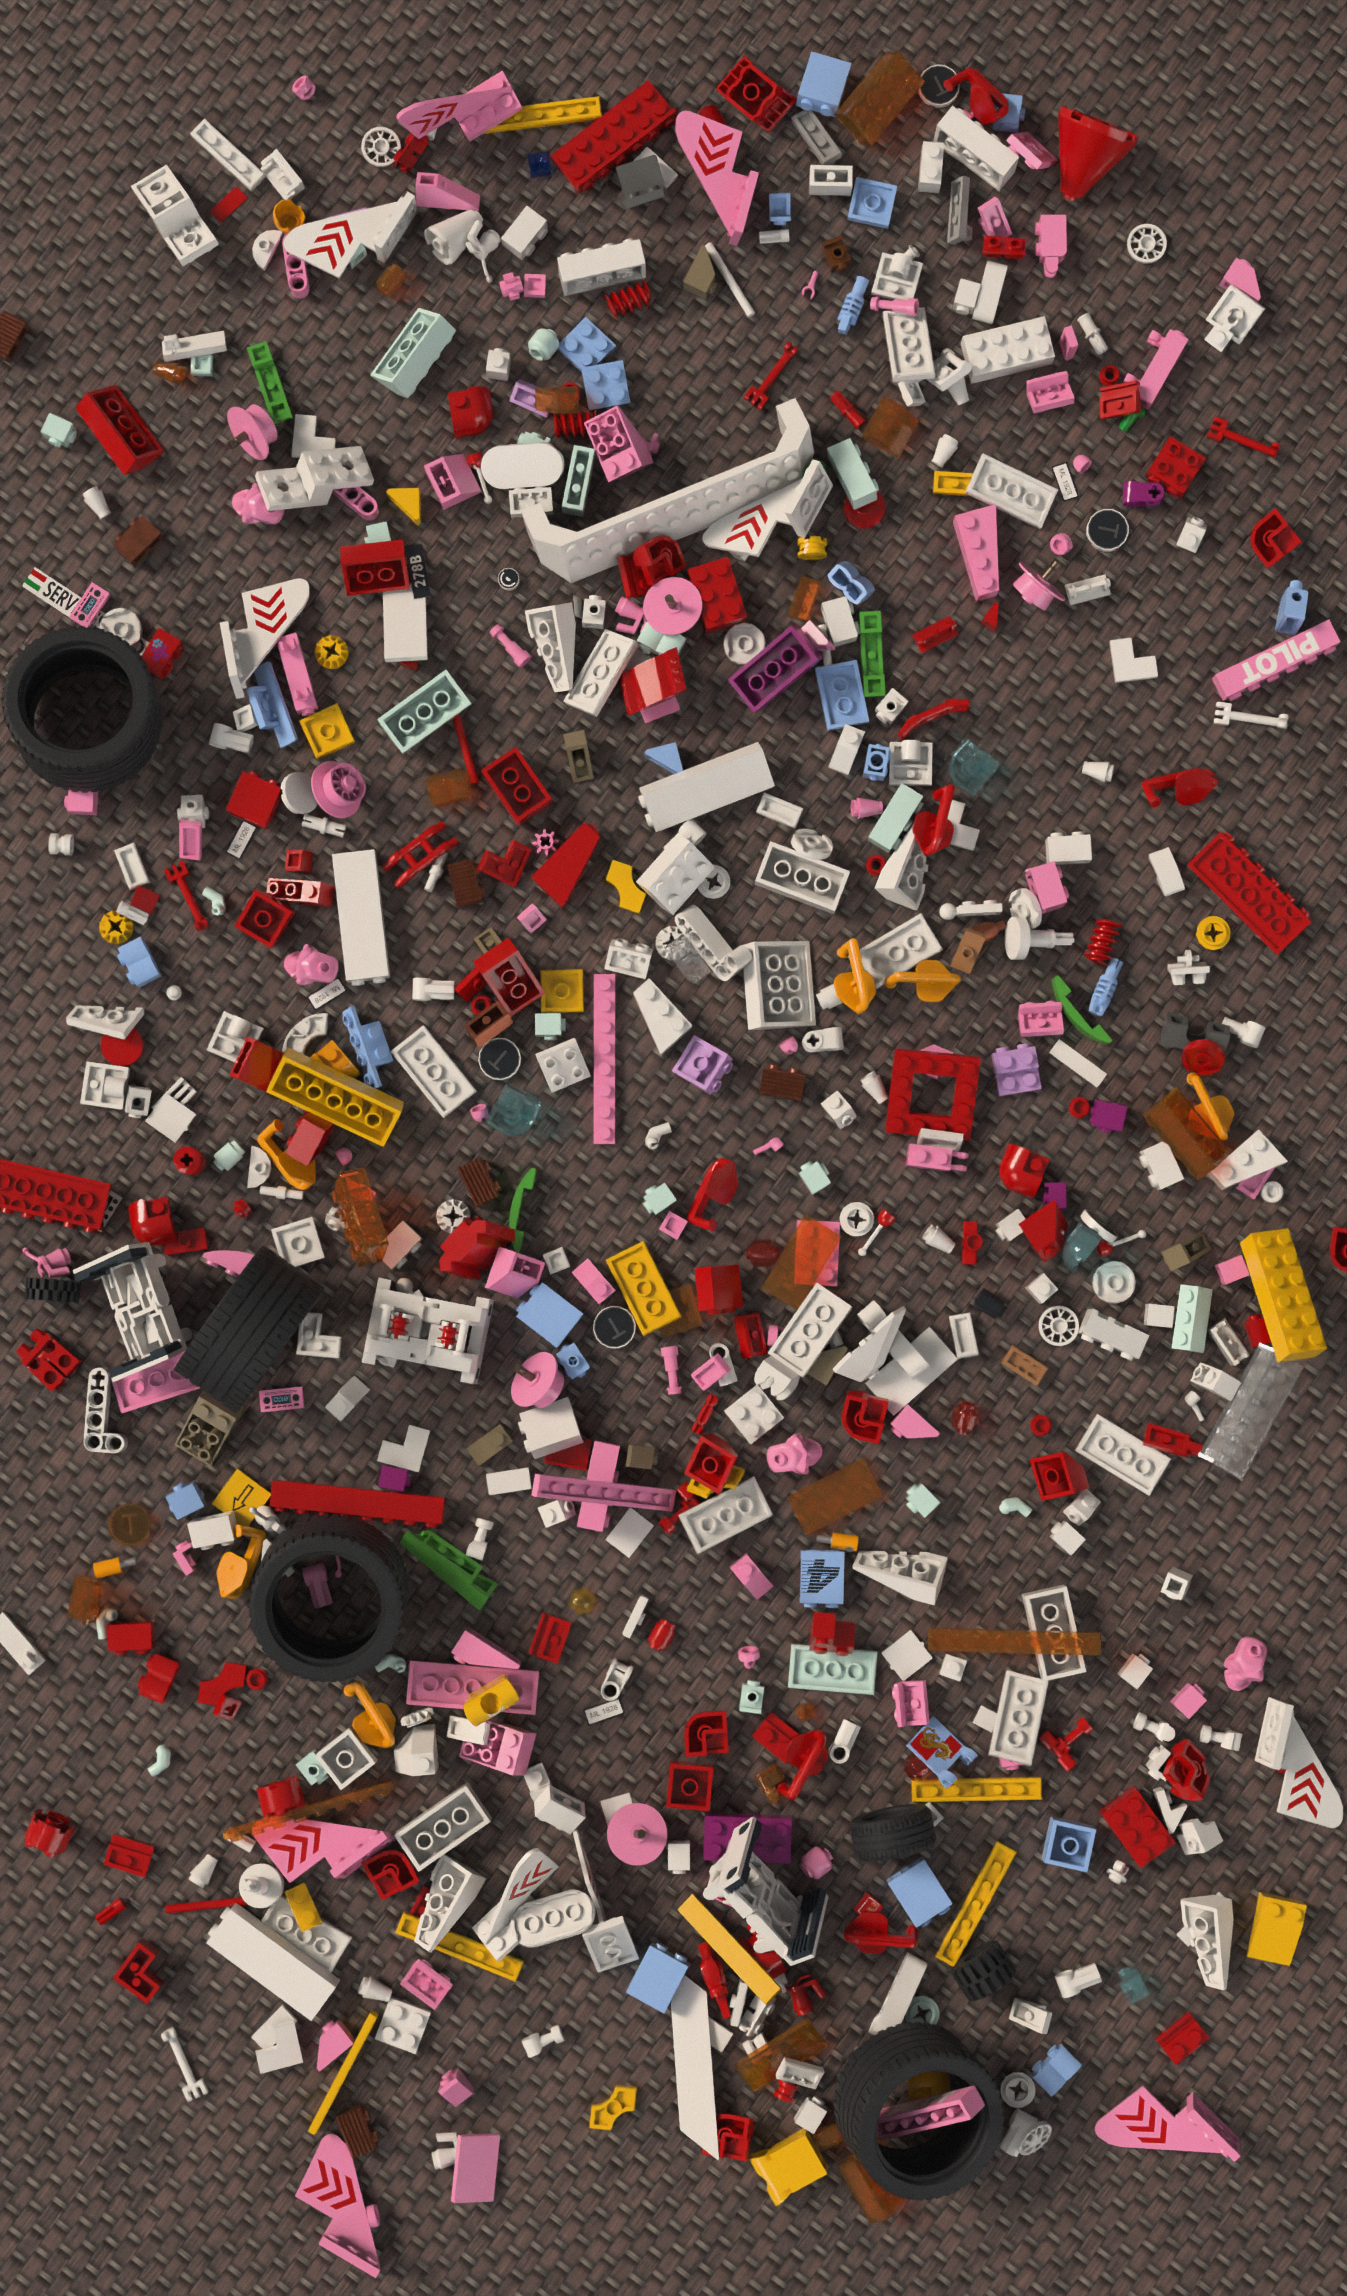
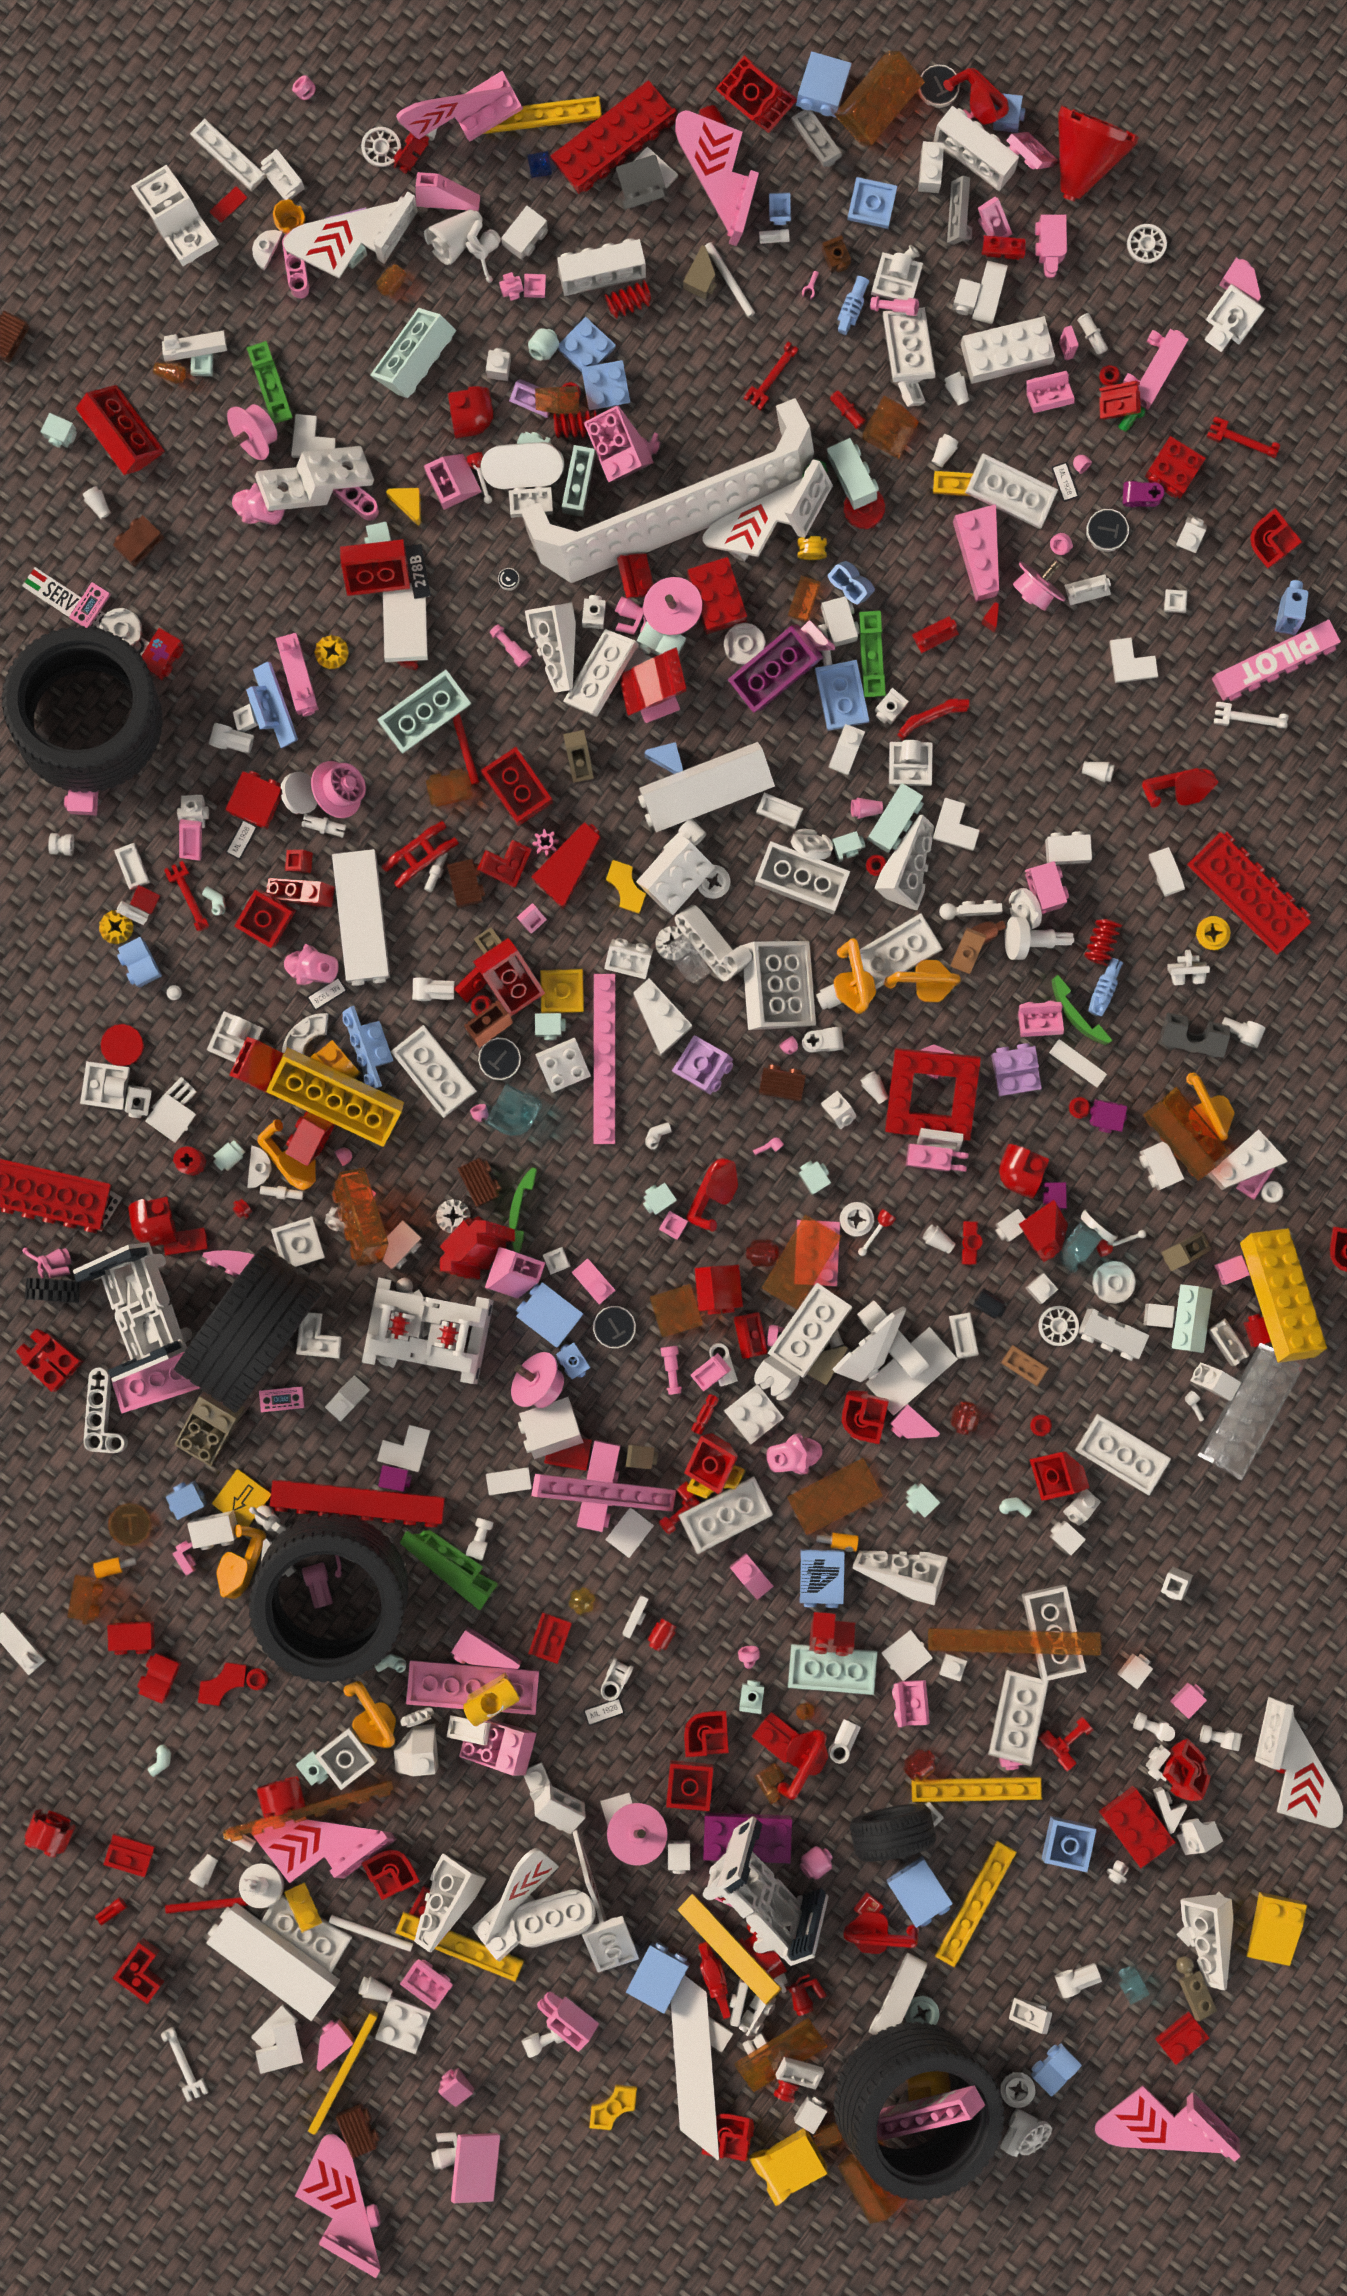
(103, 1620): arm -> none
(108, 1022): white wing -> none
(227, 1707): red tile -> none
(268, 616): white piece -> none
(327, 731): yellow tile -> none
(371, 1933): none -> white bar
(443, 1826): white brick -> none
(490, 1444): dark tan slope -> none
(556, 1512): white bracket -> none
(568, 2020): none -> bright pink hinge
(577, 606): white sticker -> none
(643, 1288): yellow tile -> none
(659, 558): red brick -> none
(830, 180): white brick -> none
(848, 845): none -> light aqua brick
(878, 754): light blue head -> none
(932, 830): red piece -> none
(940, 1750): flag -> none
(946, 376): white plate -> none
(971, 767): clear light blue brick -> none
(983, 1971): black wheel -> none
(985, 1718): white sticker -> none
(1170, 1441): red hinge -> none
(1175, 601): none -> white tile
(1195, 1989): none -> dark tan plate
(1203, 1057): red tile -> none
(1245, 1663): bright pink head -> none

